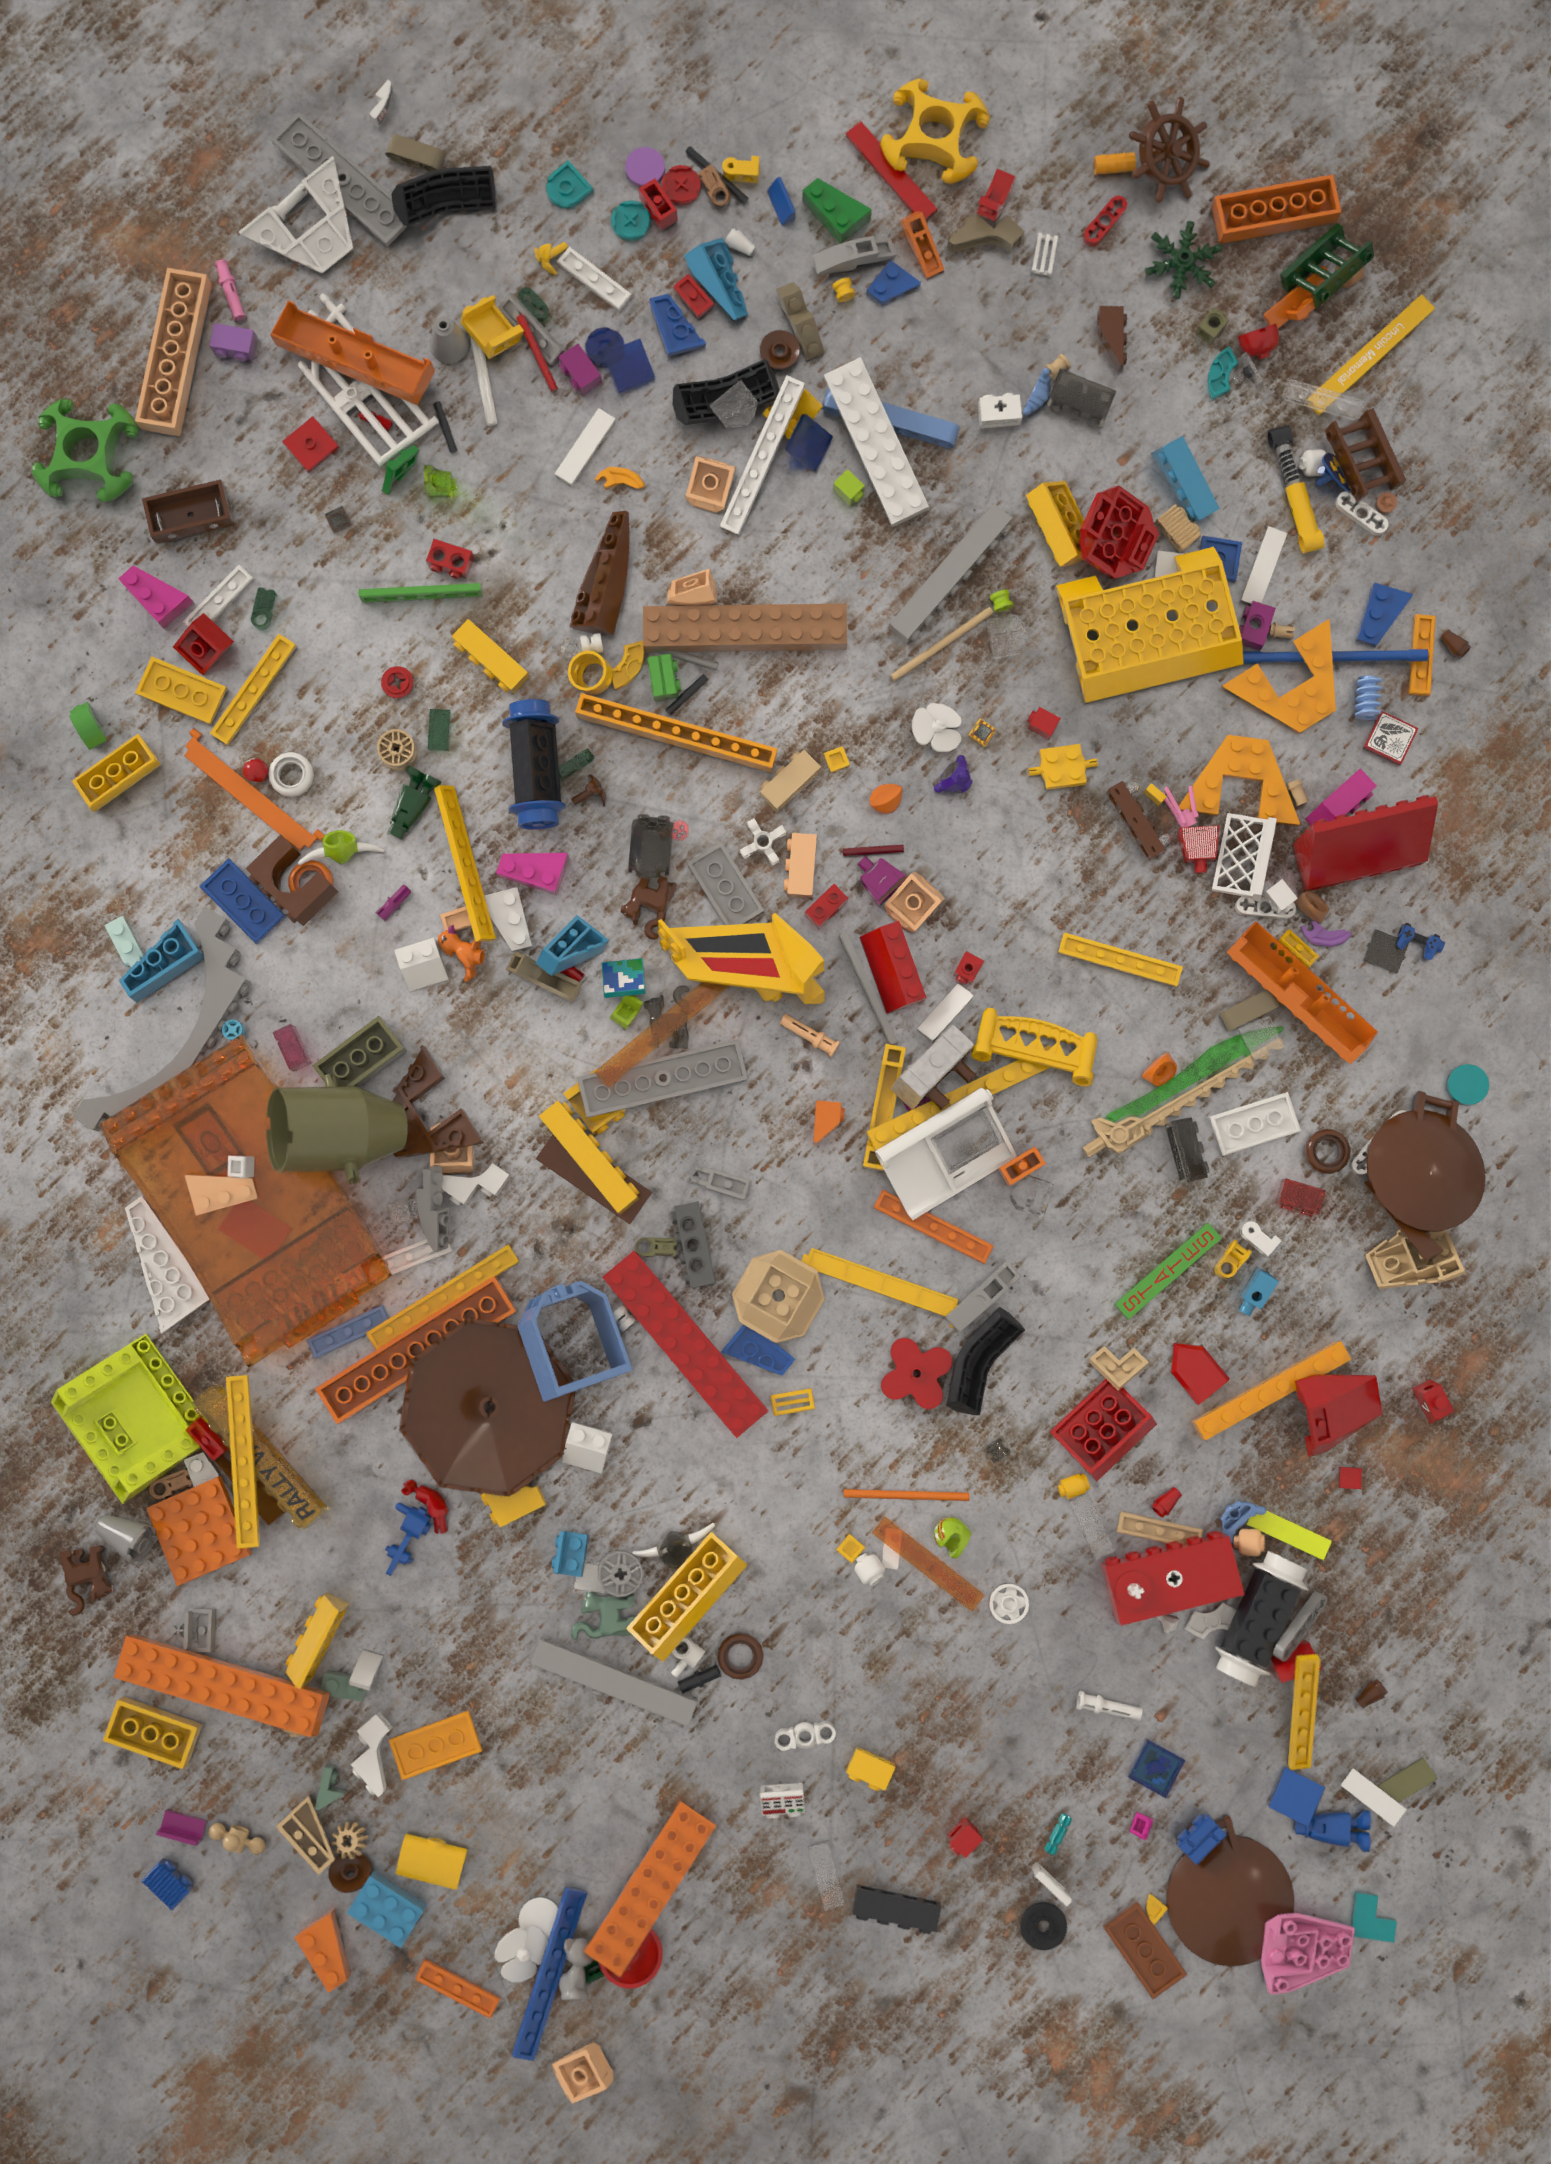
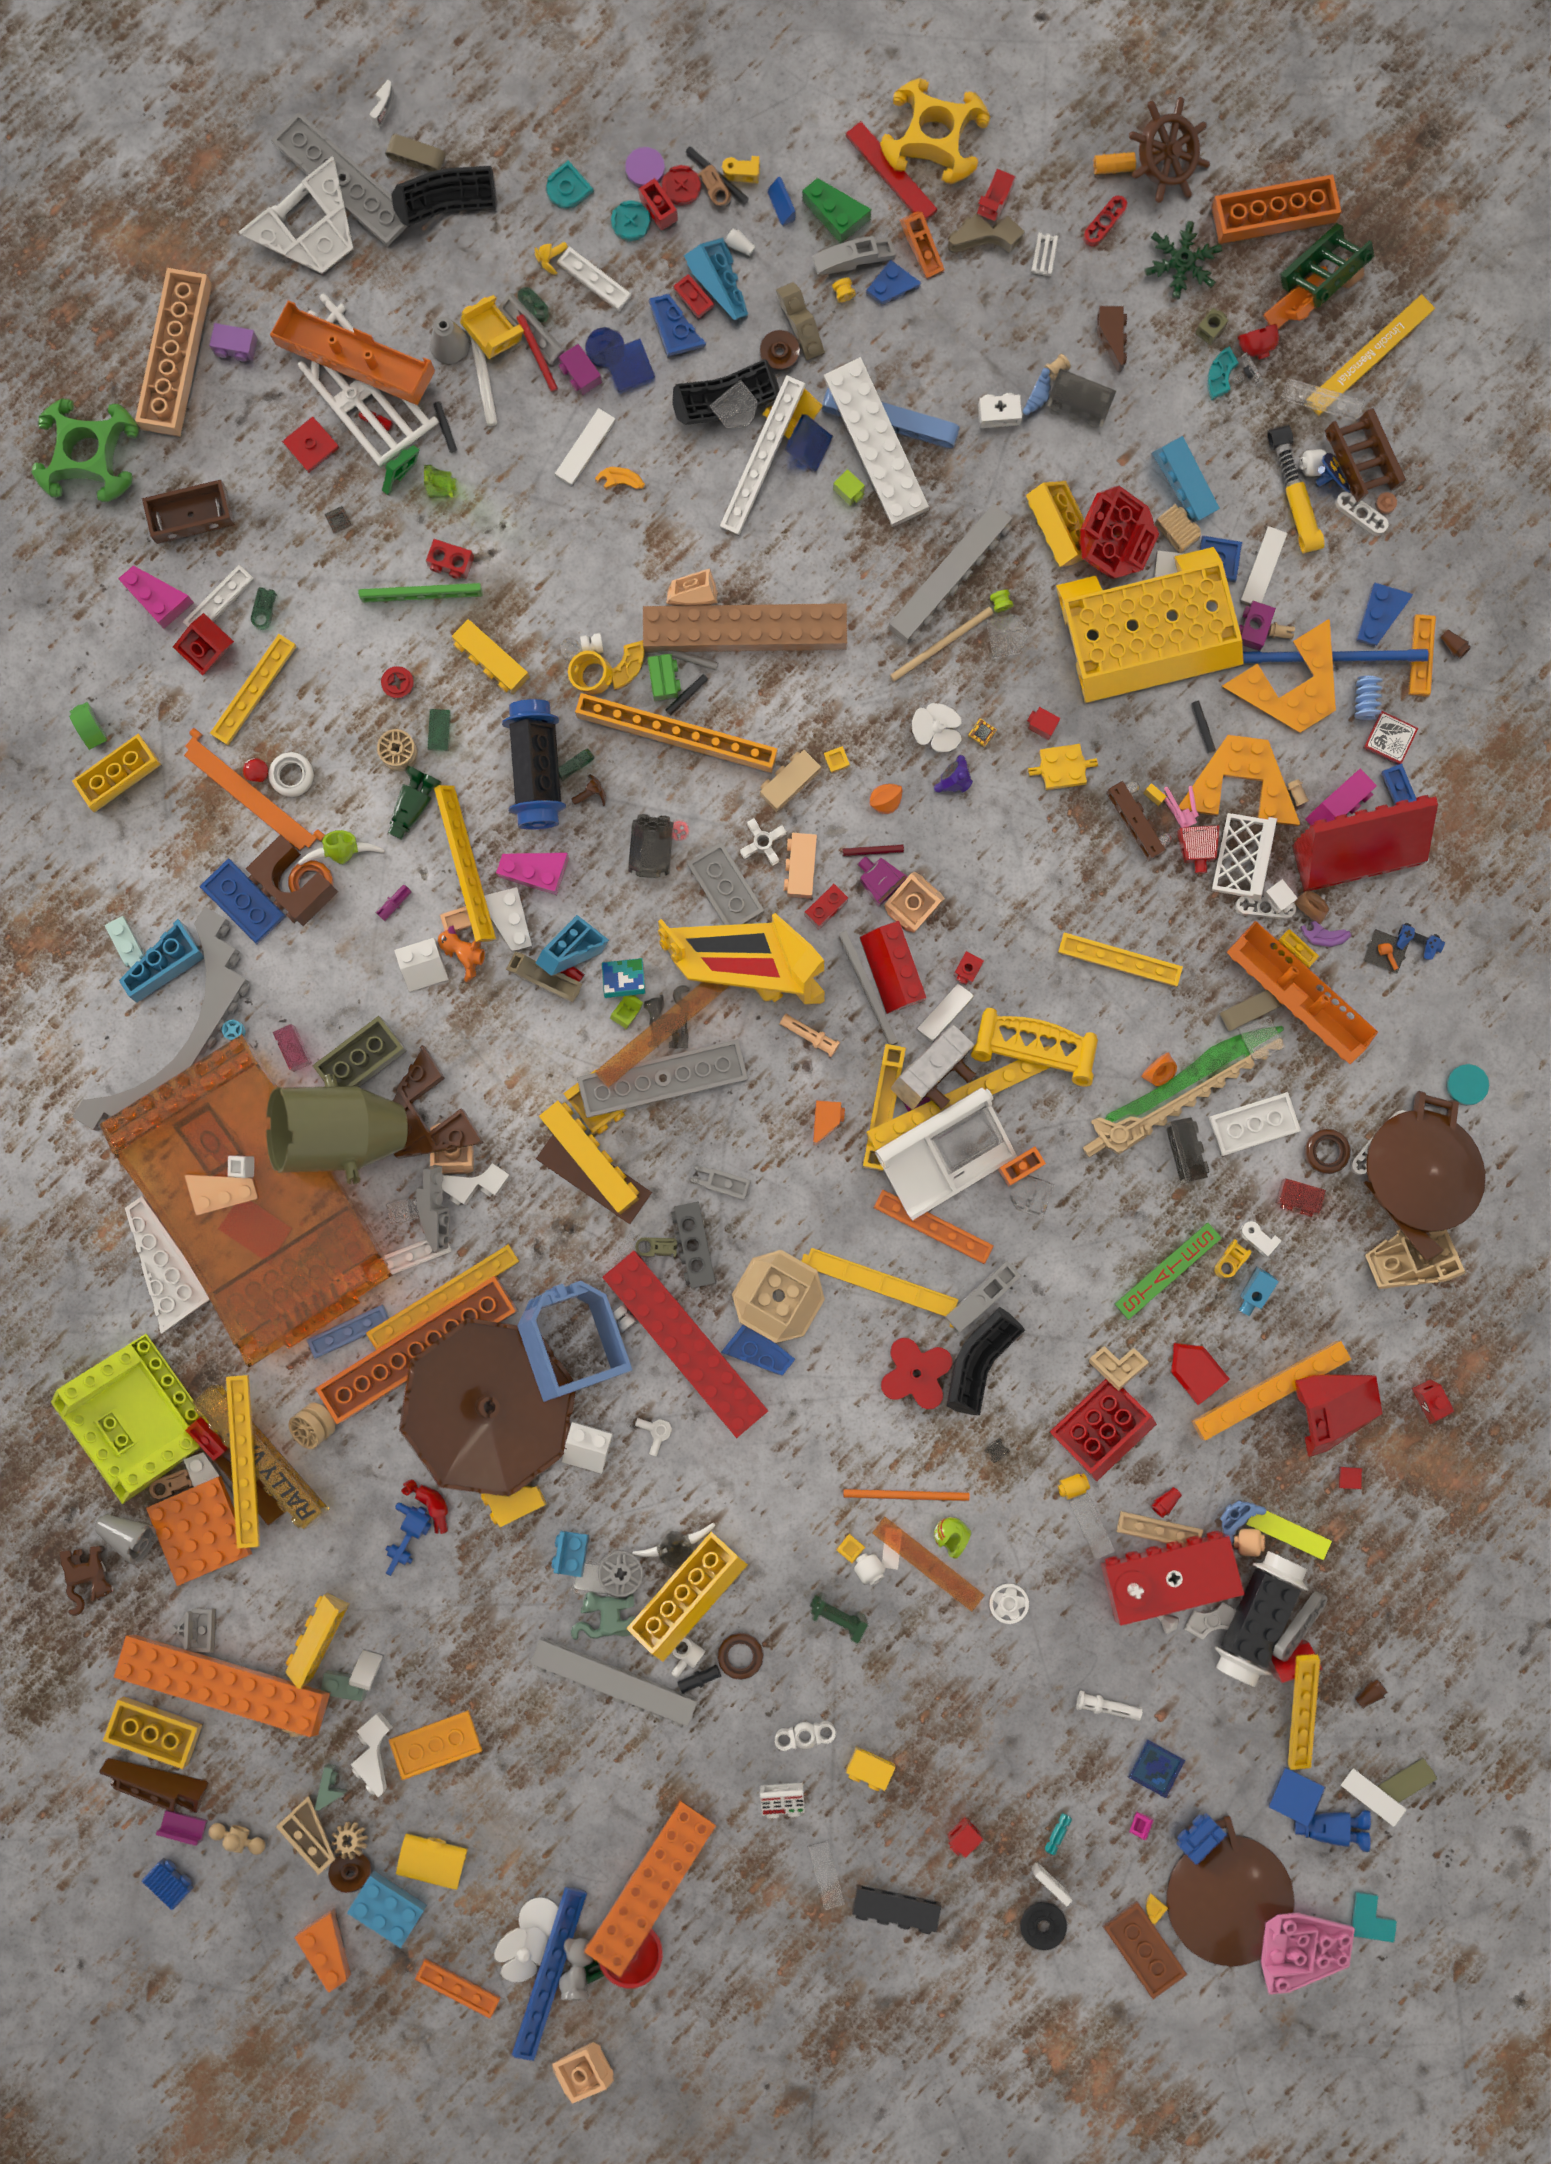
(155, 1785): none -> reddish brown wedge
(181, 690): yellow plate -> none
(227, 282): bright pink pin -> none
(311, 1425): none -> tan wheel
(605, 580): reddish brown wedge -> none
(651, 899): reddish brown animal -> none
(659, 1430): none -> white piece
(710, 484): light nougat slope -> none
(793, 1410): yellow tile -> none
(854, 1624): none -> dark green fence
(1203, 726): none -> black piece
(1387, 948): none -> orange hand
(1398, 784): none -> blue plate

